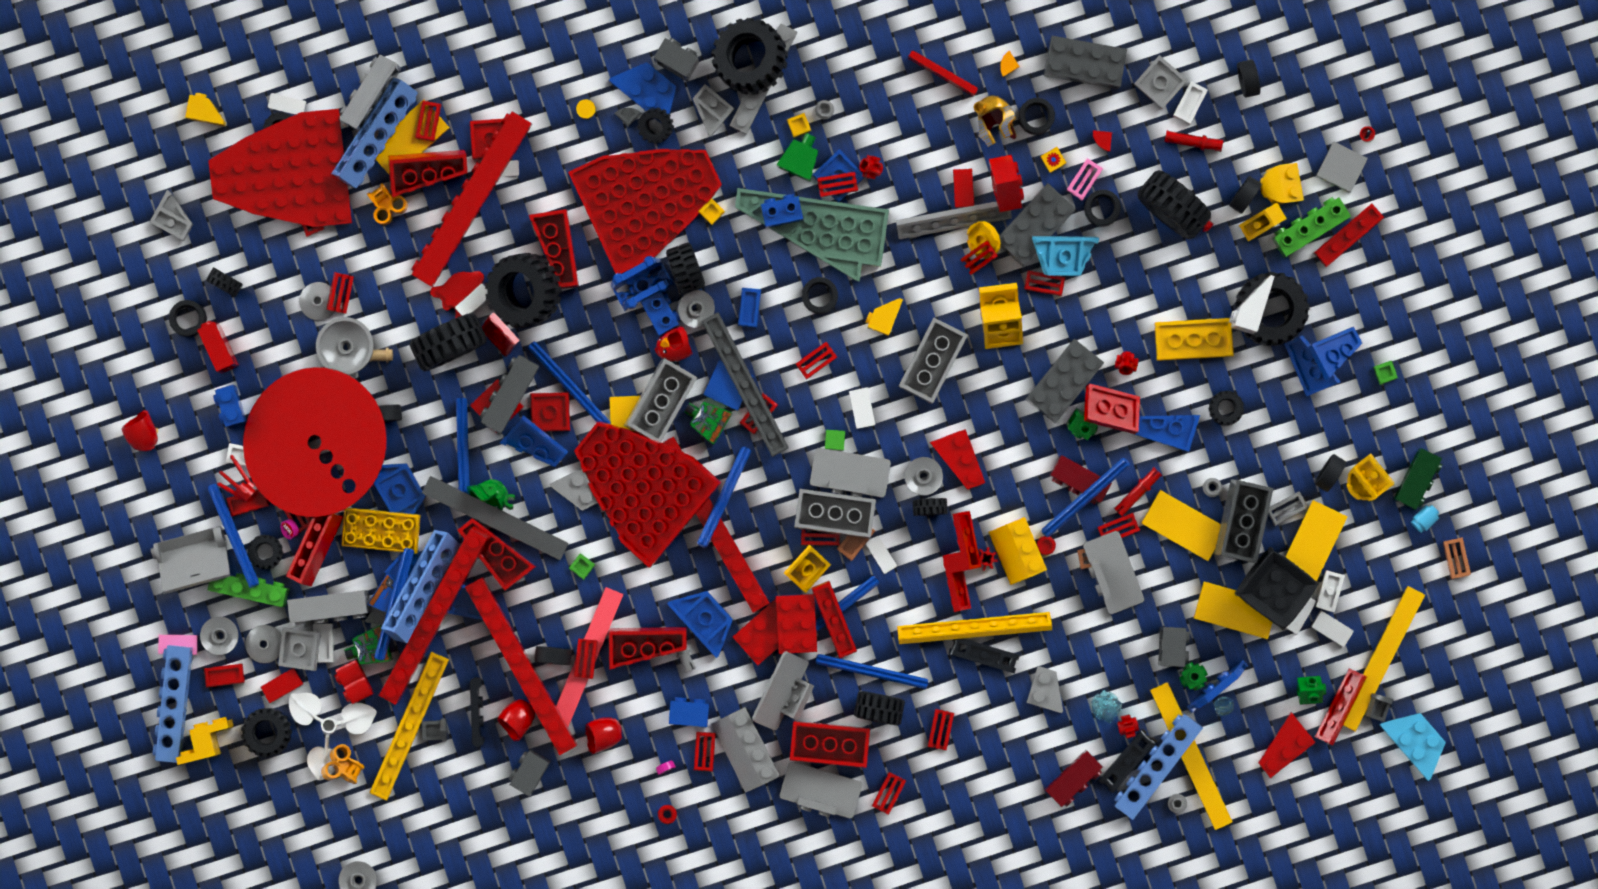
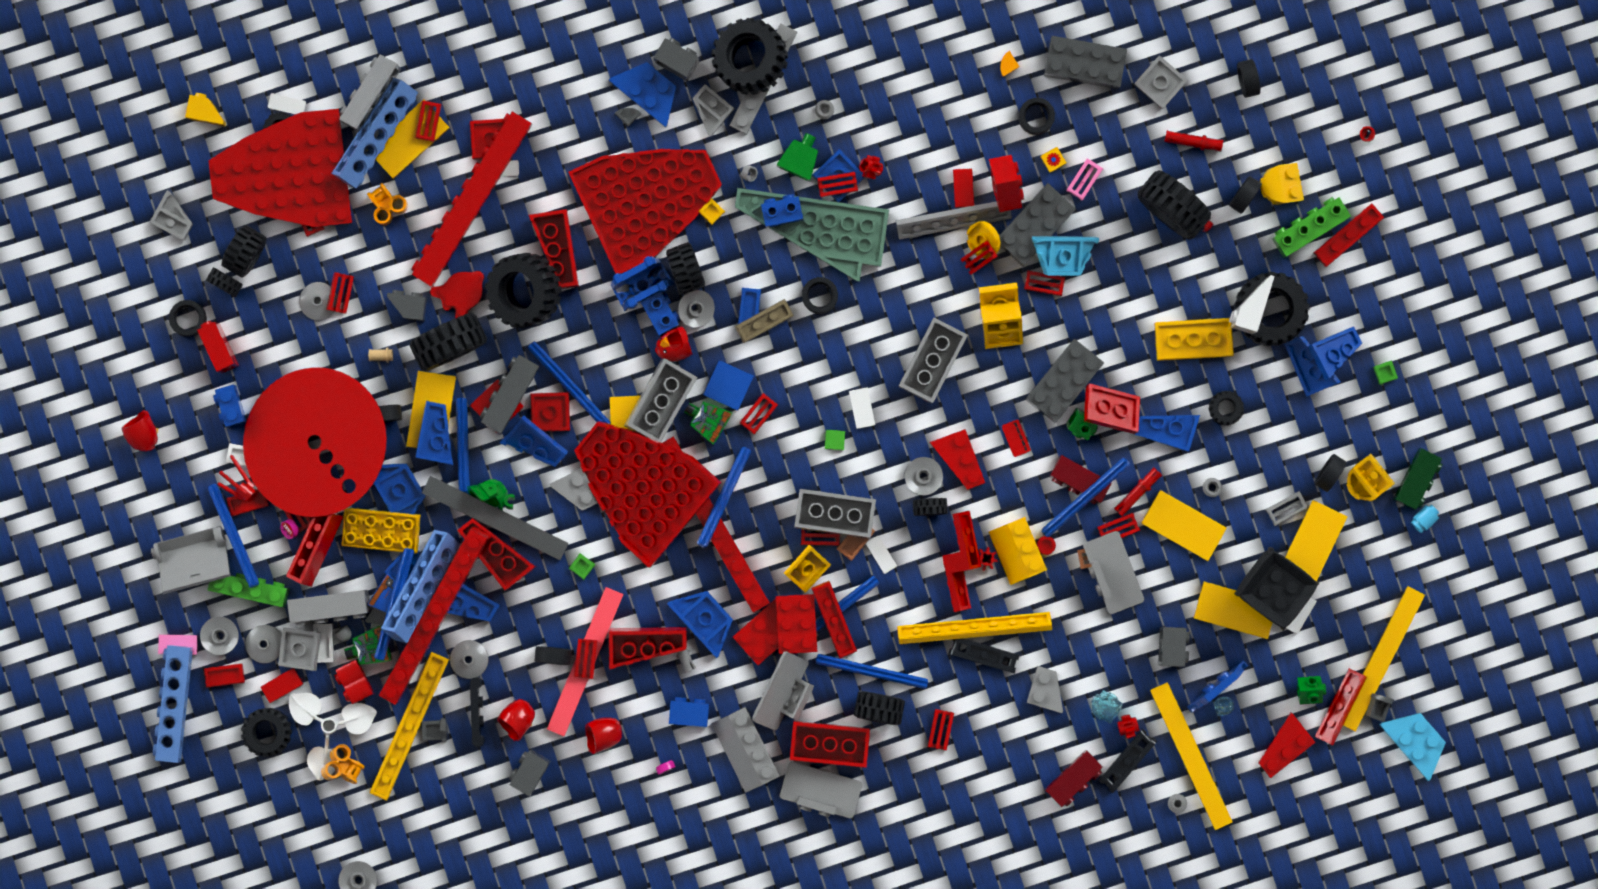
(204, 740): yellow bracket -> none
(243, 251): none -> black tyre
(277, 551): black tyre -> none
(332, 340): light grey dish -> none
(343, 633): none -> light grey hinge
(410, 307): none -> dark grey slope
(424, 169): red wedge -> none
(431, 388): none -> yellow tile
(434, 435): none -> blue wing
(472, 301): white sticker -> none
(479, 659): none -> light grey dish
(500, 334): red tile -> none
(521, 666): red brick -> none
(586, 109): yellow tile -> none
(644, 128): black tyre -> none
(662, 818): red plate -> none
(706, 735): red tile -> none
(745, 384): dark grey tile -> none
(753, 173): none -> light grey hinge
(764, 321): none -> dark tan tile
(799, 125): yellow tile -> none
(803, 369): red tile -> none
(850, 473): light grey bracket -> none
(881, 807): red tile -> none
(883, 317): yellow slope -> none
(942, 73): red tile -> none
(994, 111): pearl gold piece -> none
(1016, 438): none -> red sticker
(1102, 222): black tyre -> none
(1103, 139): red tile -> none
(1126, 363): red gear -> none
(1132, 808): medium blue brick -> none
(1186, 673): green brick -> none
(1190, 102): white tile -> none
(1243, 521): dark grey brick -> none
(1262, 222): yellow slope -> none
(1329, 591): white plate -> none
(1332, 628): white tile -> none
(1341, 167): light grey tile -> none
(1449, 560): nougat tile -> none

